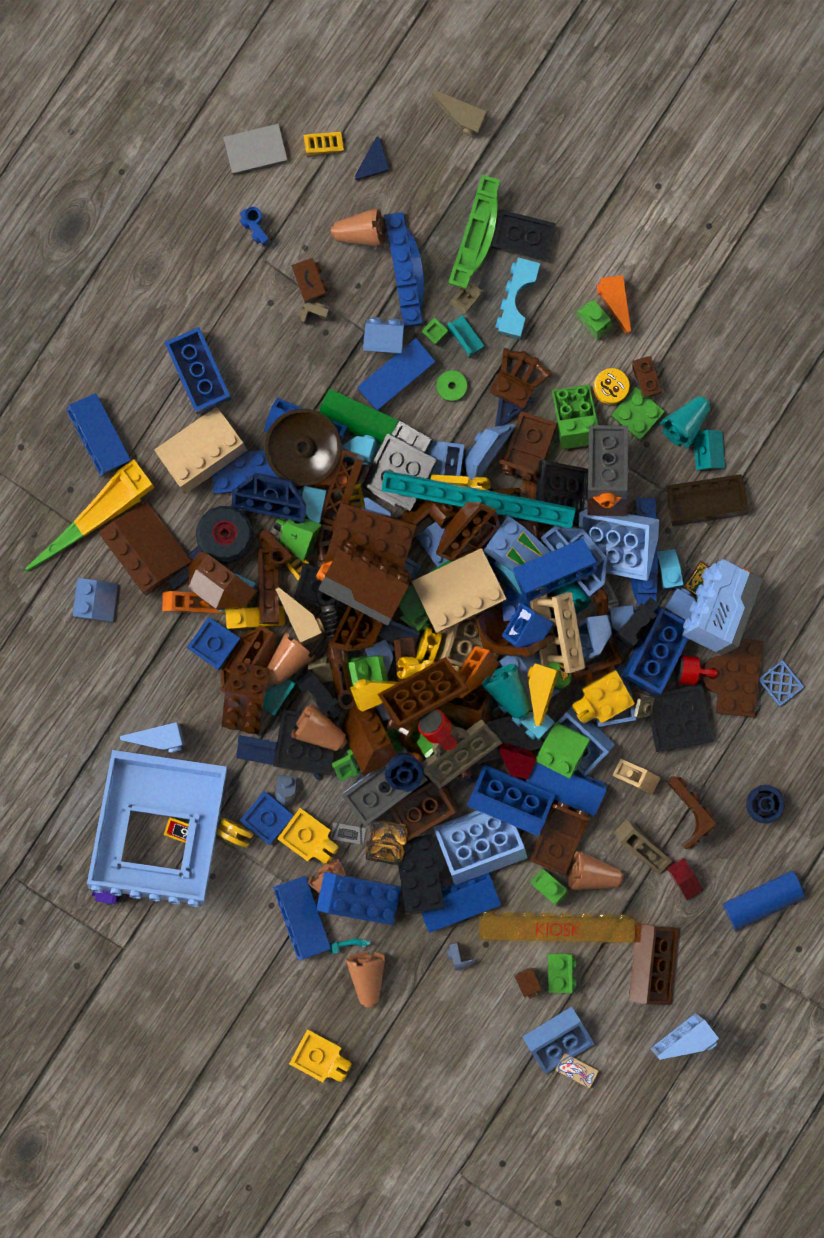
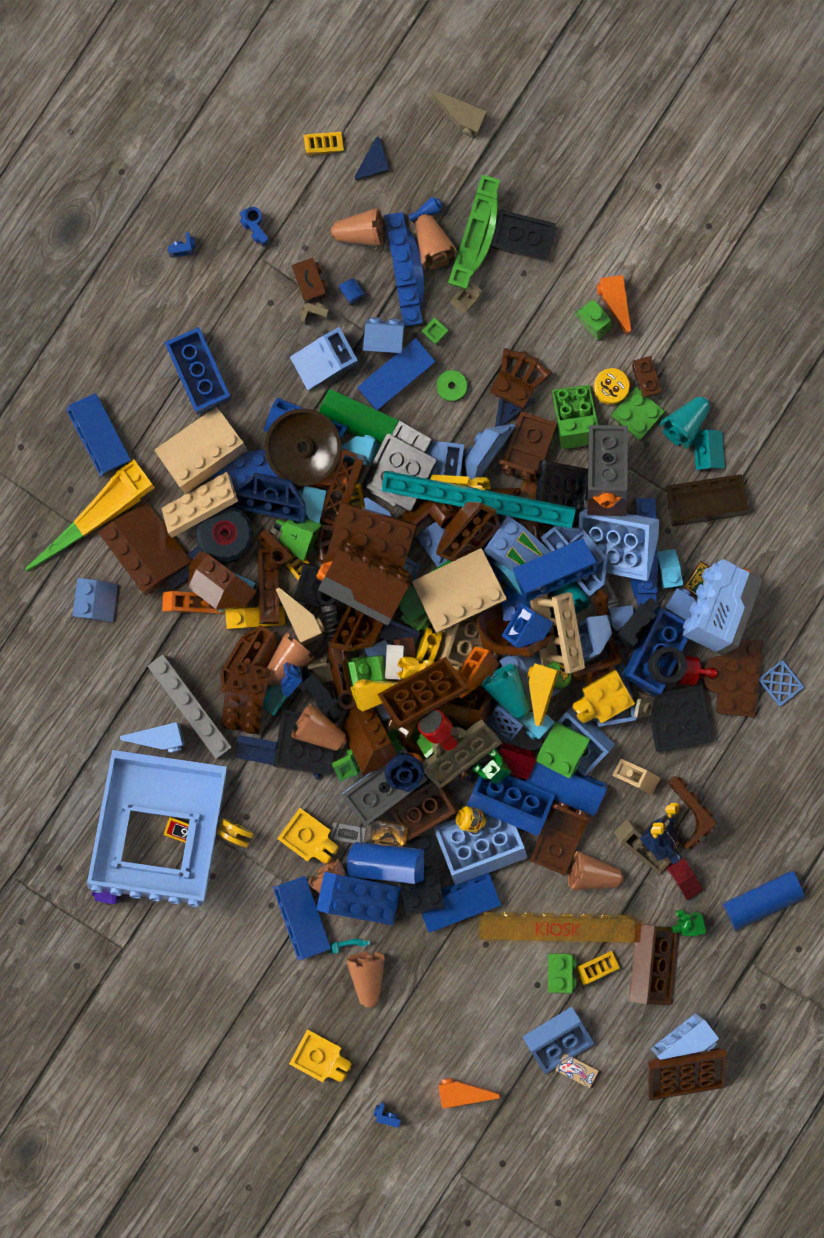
(180, 249): none -> blue bracket
(190, 706): none -> light grey brick
(199, 504): none -> tan plate
(213, 643): blue plate -> none
(255, 149): light grey tile -> none
(266, 818): blue plate -> none
(286, 789): sand blue plate -> none
(291, 679): none -> blue bracket
(324, 359): none -> slope
(351, 291): none -> blue brick
(386, 862): none -> blue brick
(389, 1118): none -> blue bracket
(393, 654): none -> white sticker
(430, 207): none -> blue cone
(433, 243): none -> nougat cone
(453, 953): sand blue plate -> none
(459, 1093): none -> orange slope
(465, 336): teal panel -> none
(470, 819): none -> yellow head
(495, 770): none -> green piece
(497, 728): none -> medium blue window
(524, 275): medium azure arch -> none
(528, 983): reddish brown brick -> none
(549, 887): bright green torso -> none
(582, 974): none -> yellow slope
(653, 668): none -> black tyre
(662, 837): none -> dark blue torso
(687, 1074): none -> reddish brown plate
(689, 924): none -> green piece
(765, 804): dark blue cone -> none

